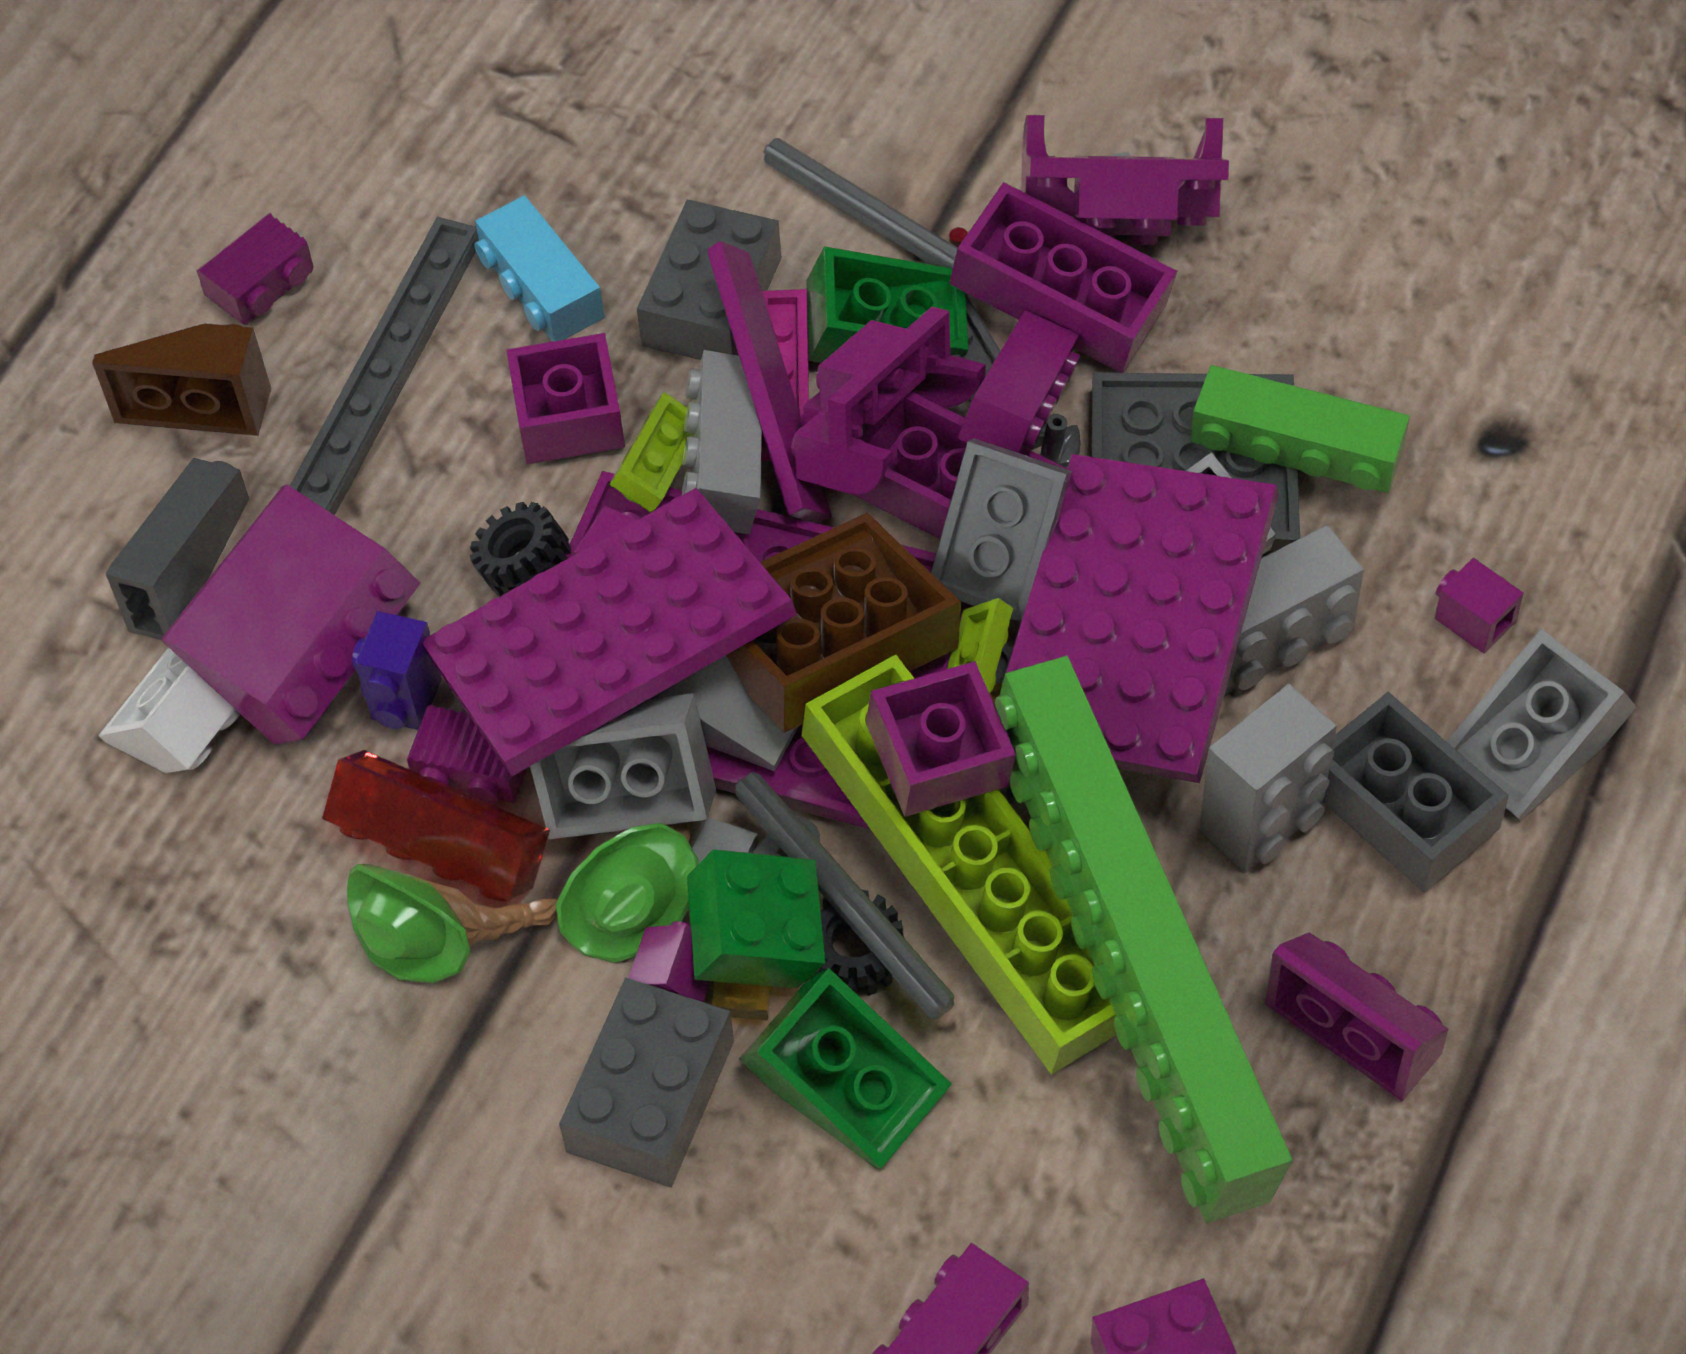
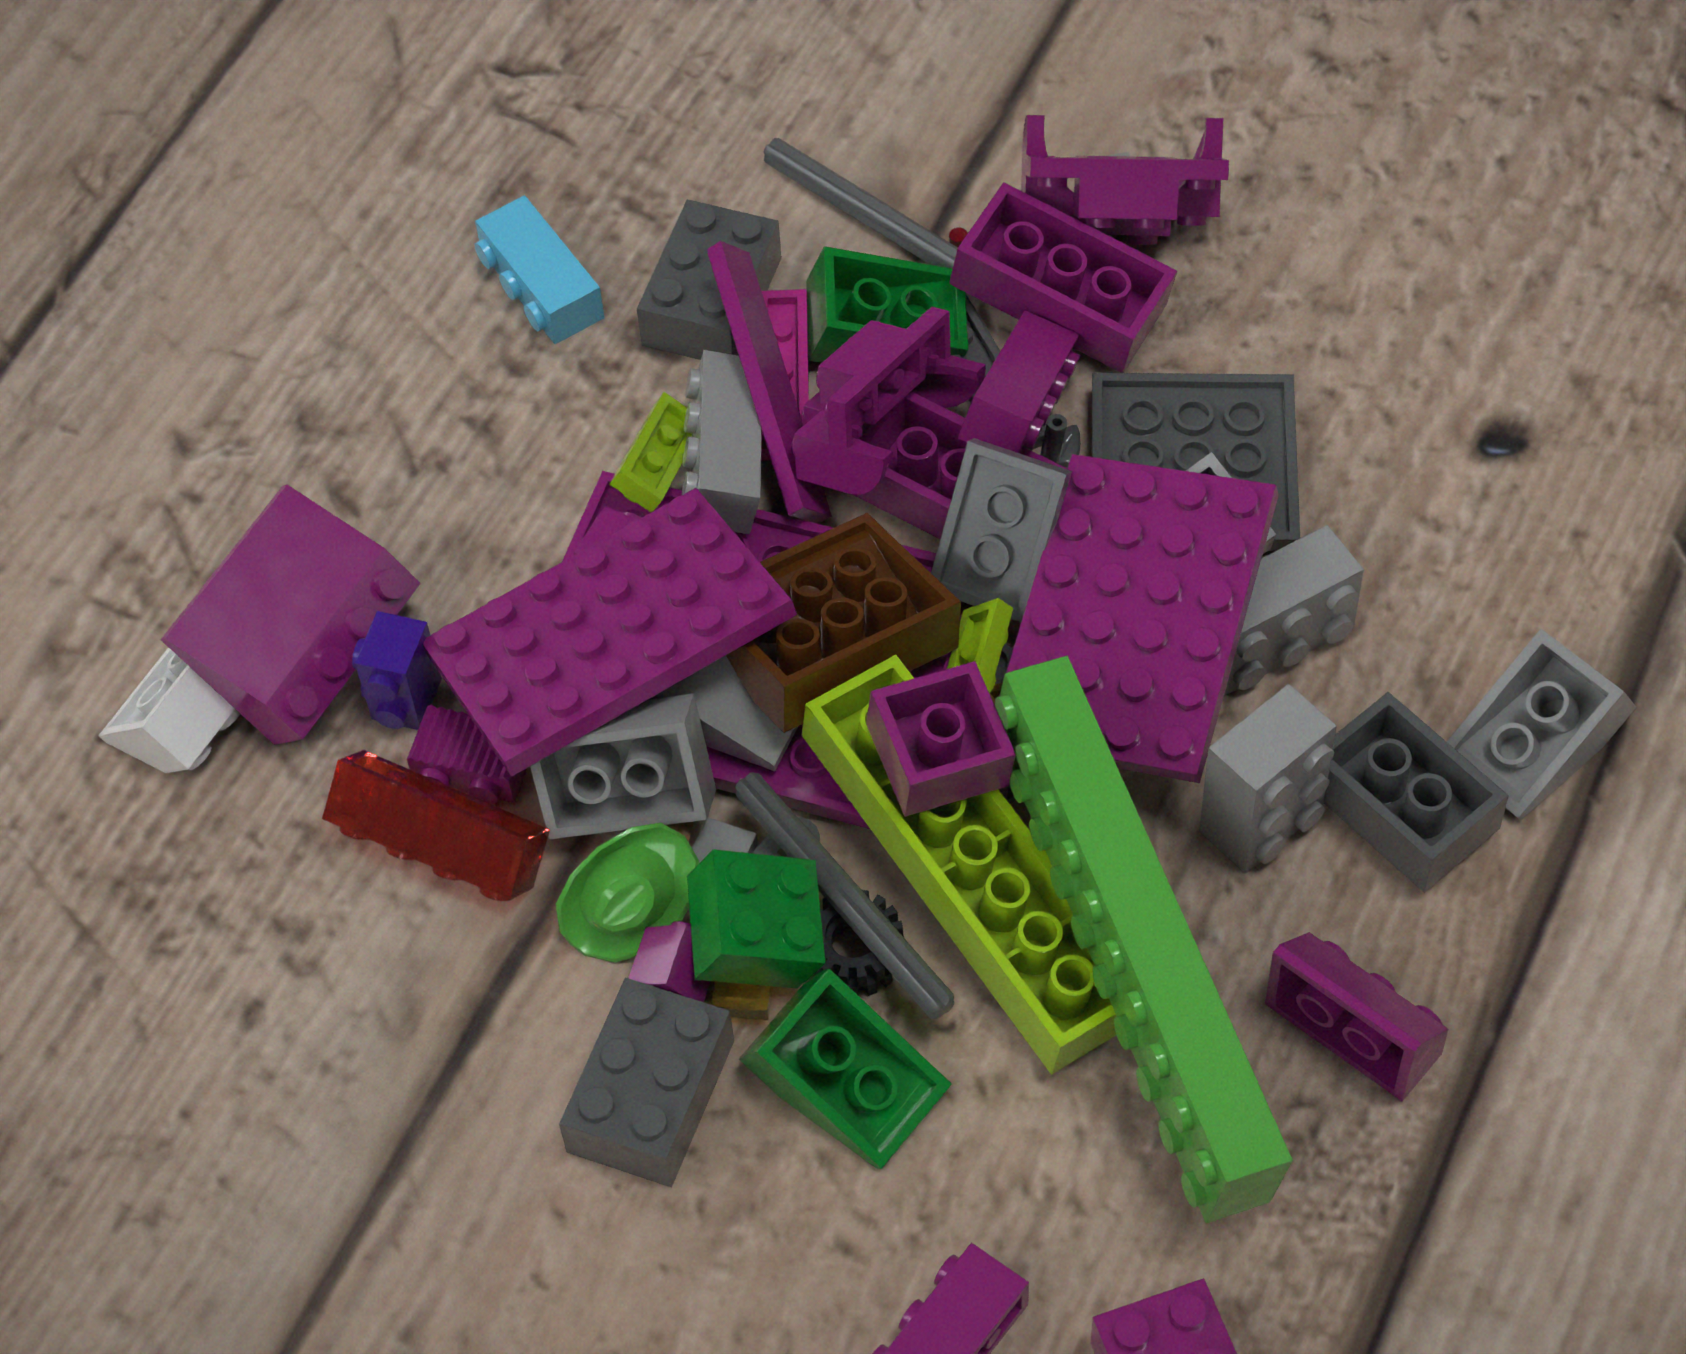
(177, 546): dark grey slope -> none
(188, 380): reddish brown slope -> none
(256, 269): magenta brick -> none
(386, 364): dark grey tile -> none
(425, 927): bright green hat -> none
(525, 527): black tyre -> none
(565, 398): magenta brick -> none
(1299, 429): bright green brick -> none
(1477, 604): magenta brick -> none

